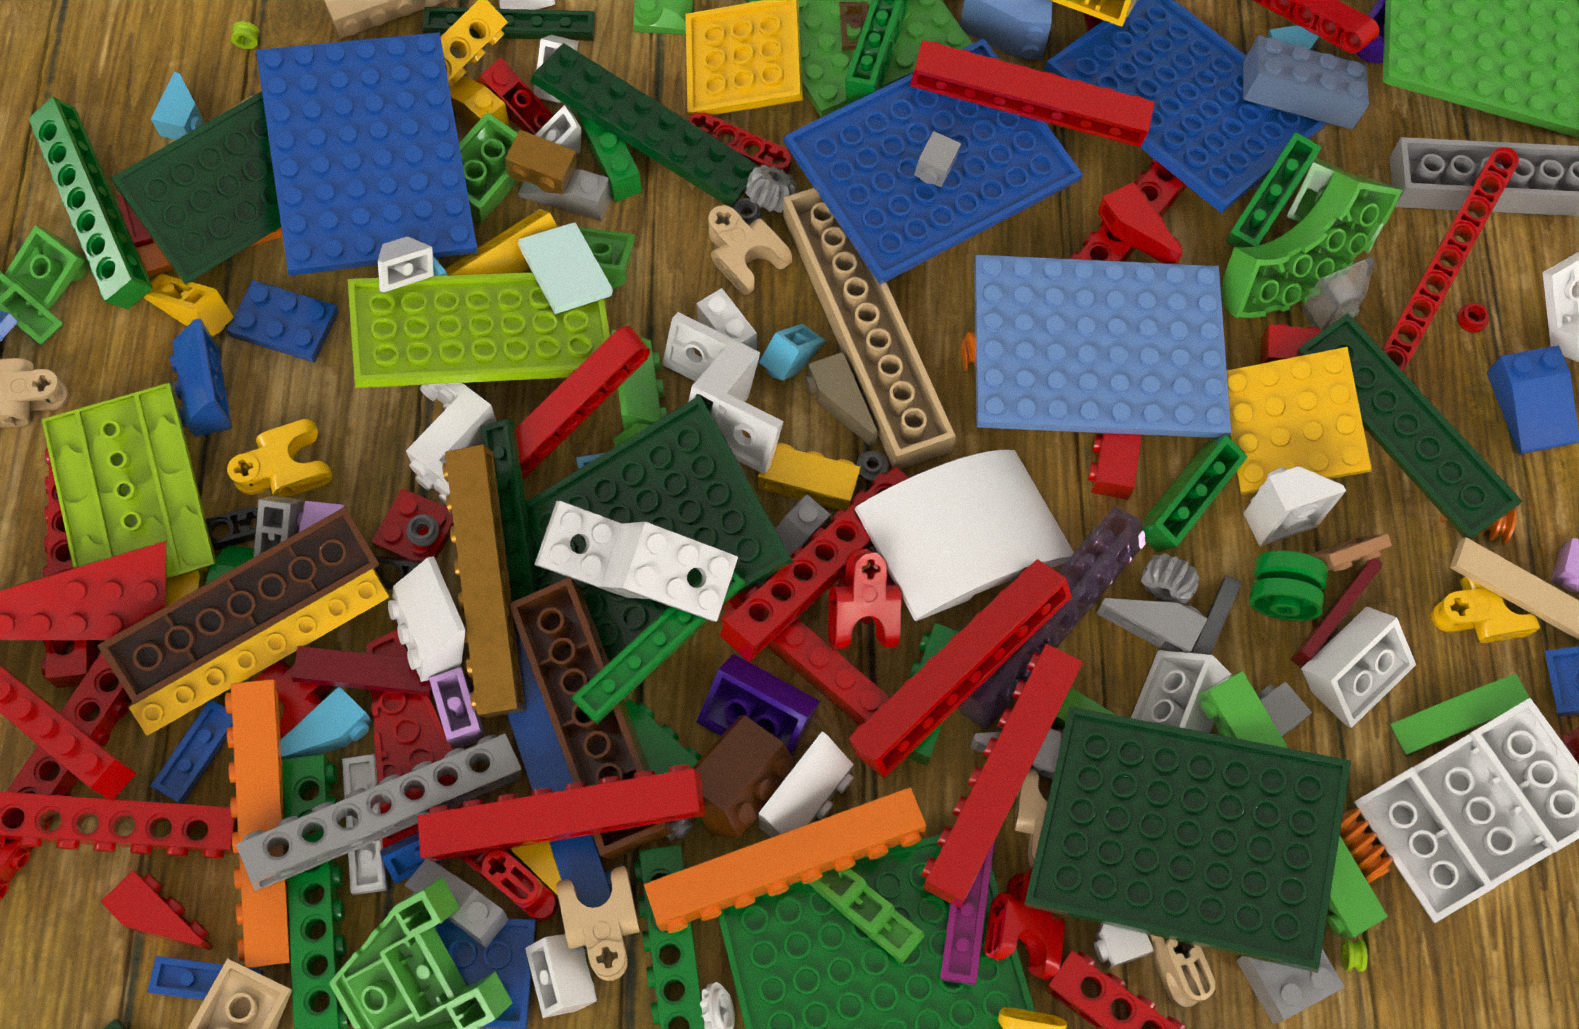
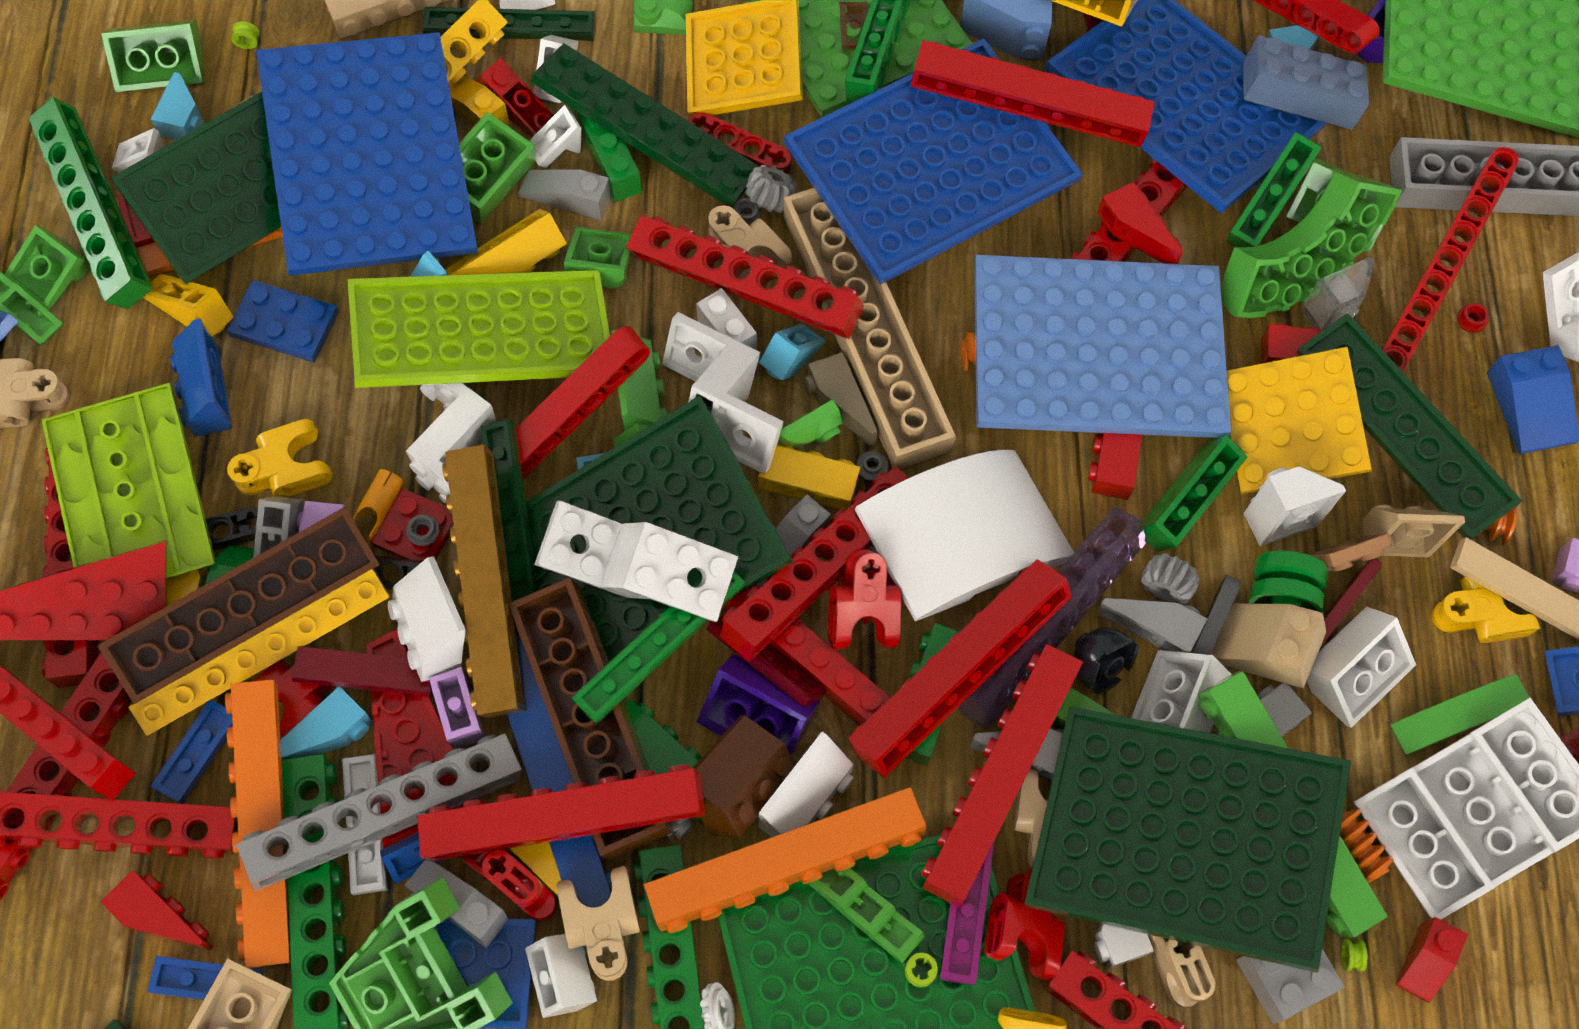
(136, 149): none -> white slope
(151, 54): none -> bright green slope
(379, 498): none -> light orange piece
(404, 263): white slope -> none
(540, 162): pearl gold brick -> none
(565, 267): light aqua tile -> none
(779, 671): none -> dark red tile
(817, 426): none -> bright green slope
(837, 319): none -> red brick
(911, 964): none -> lime bush
(937, 159): light grey brick -> none
(1104, 656): none -> black cylinder
(1271, 641): none -> tan slope
(1411, 530): none -> tan slope
(1431, 958): none -> red slope

